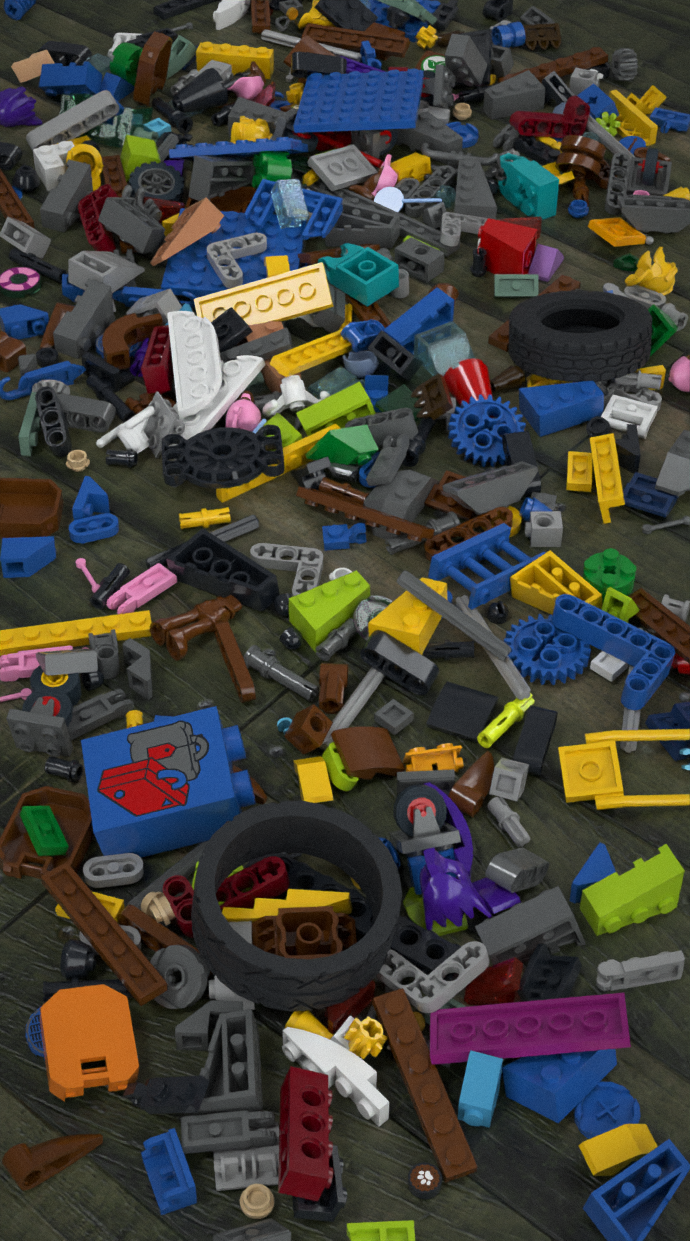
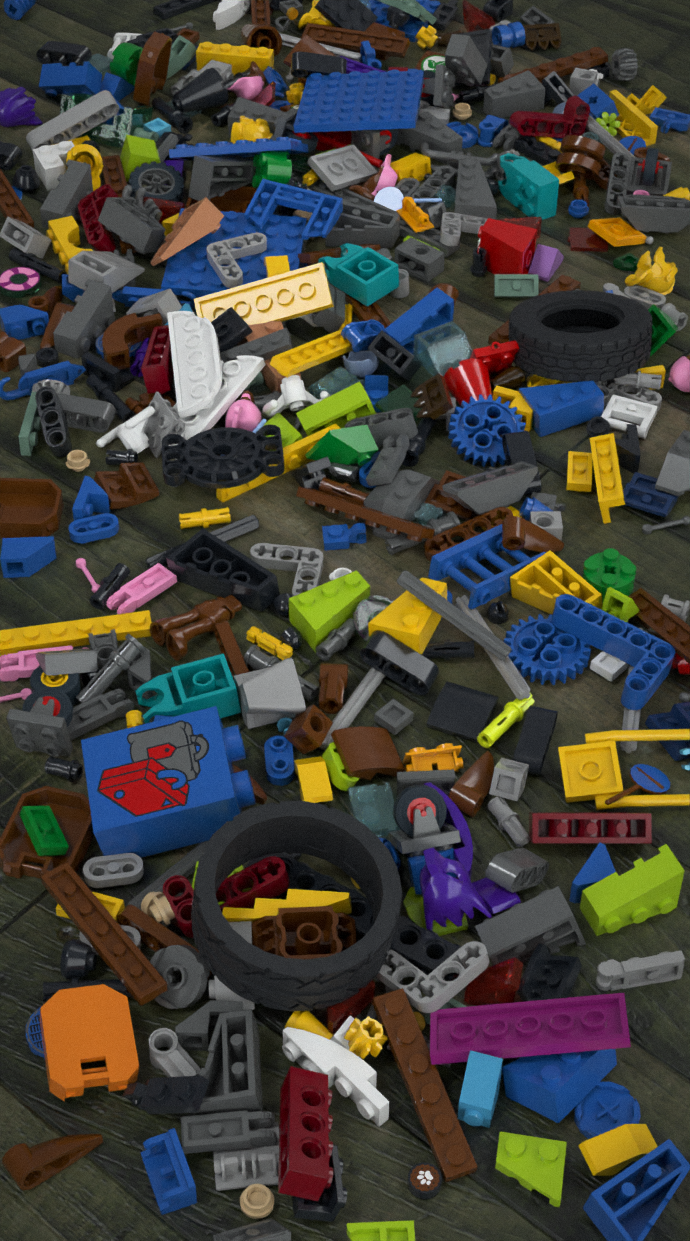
(32, 66): light nougat slope -> none
(47, 301): none -> reddish brown piece
(65, 238): none -> yellow arch
(118, 661): none -> dark grey pin
(128, 485): none -> reddish brown slope
(174, 1061): none -> light grey piece
(190, 35): none -> reddish brown plate
(191, 689): none -> teal brick
(262, 36): none -> reddish brown cone
(269, 643): none -> yellow axle
(270, 694): none -> light grey piece
(273, 75): none -> blue plate
(279, 761): none -> blue plate
(289, 203): clear light blue hinge -> none
(374, 807): none -> clear light blue plate
(414, 216): none -> light orange hinge
(426, 512): none -> clear light blue plate
(475, 16): none -> clear red slope
(489, 129): none -> blue piece
(497, 359): none -> red plate
(516, 400): none -> yellow slope
(520, 533): none -> reddish brown piece
(533, 1162): none -> lime wing
(586, 240): none -> clear red piece
(590, 827): none -> dark red brick
(644, 778): none -> blue piece

